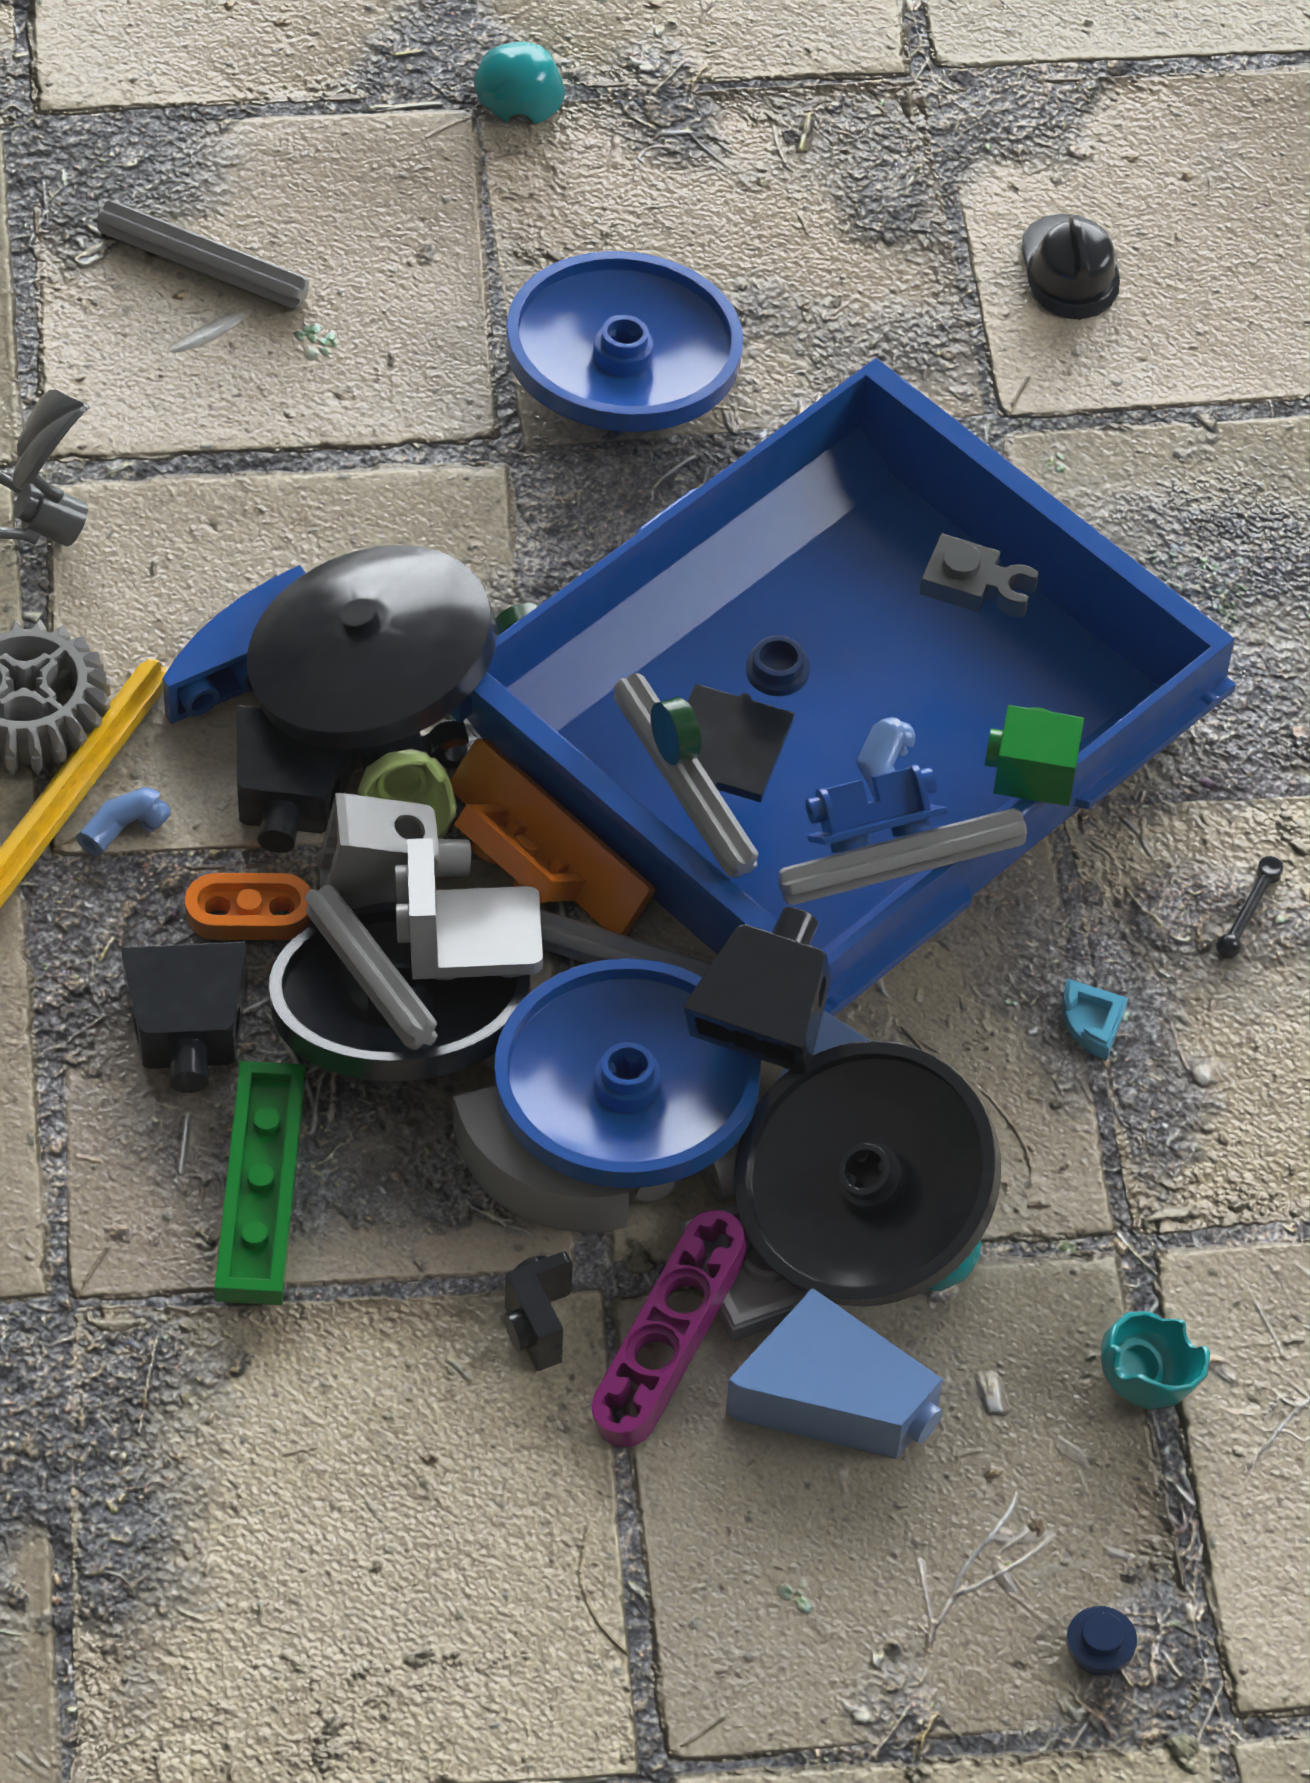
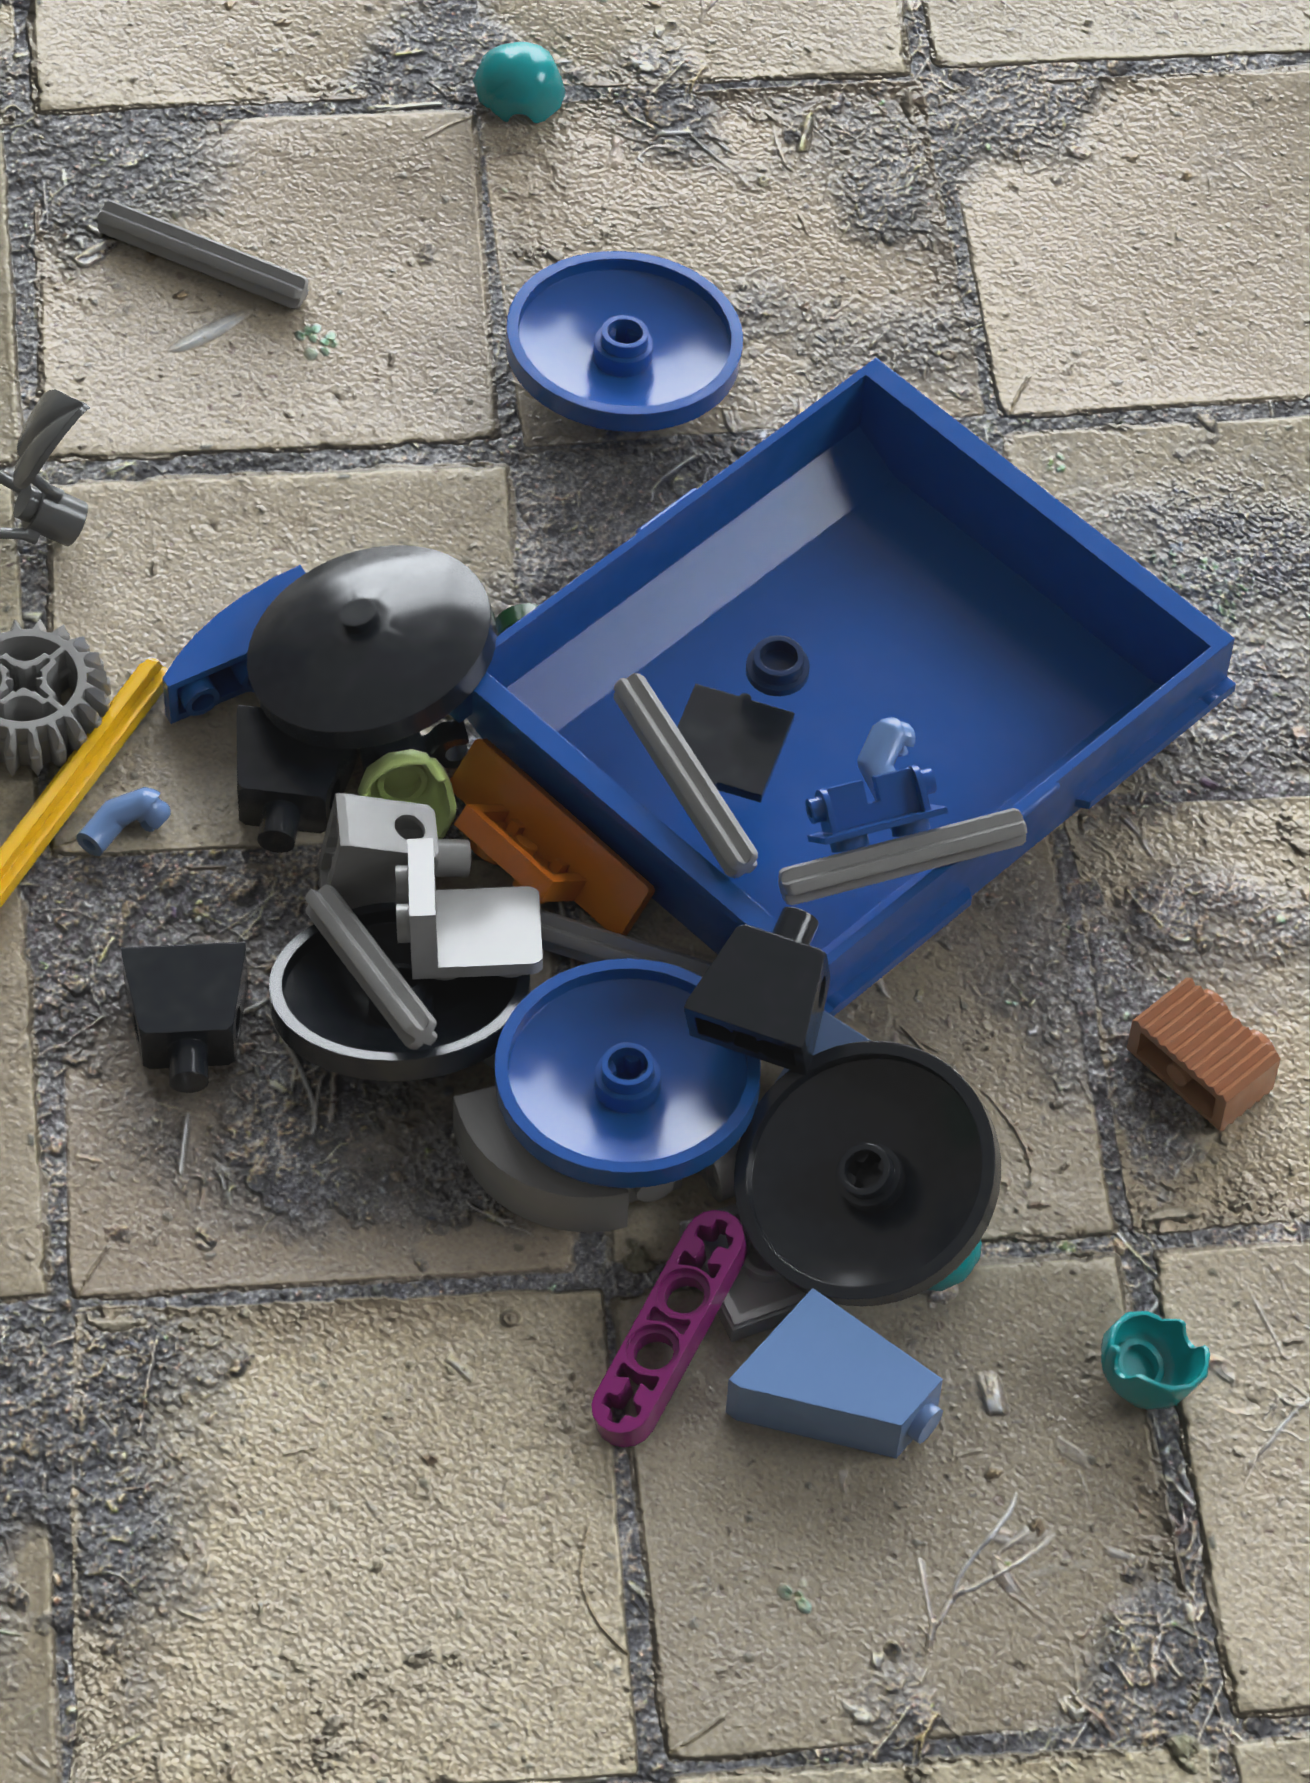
(249, 906): orange plate -> none
(260, 1183): green plate -> none
(529, 1314): black bracket -> none
(676, 730): tile -> none
(971, 573): dark grey plate -> none
(1035, 754): green brick -> none
(1071, 265): black piece -> none
(1092, 1016): medium azure tile -> none
(1101, 1640): dark blue plate -> none
(1204, 1053): none -> nougat brick
(1269, 872): black hinge -> none

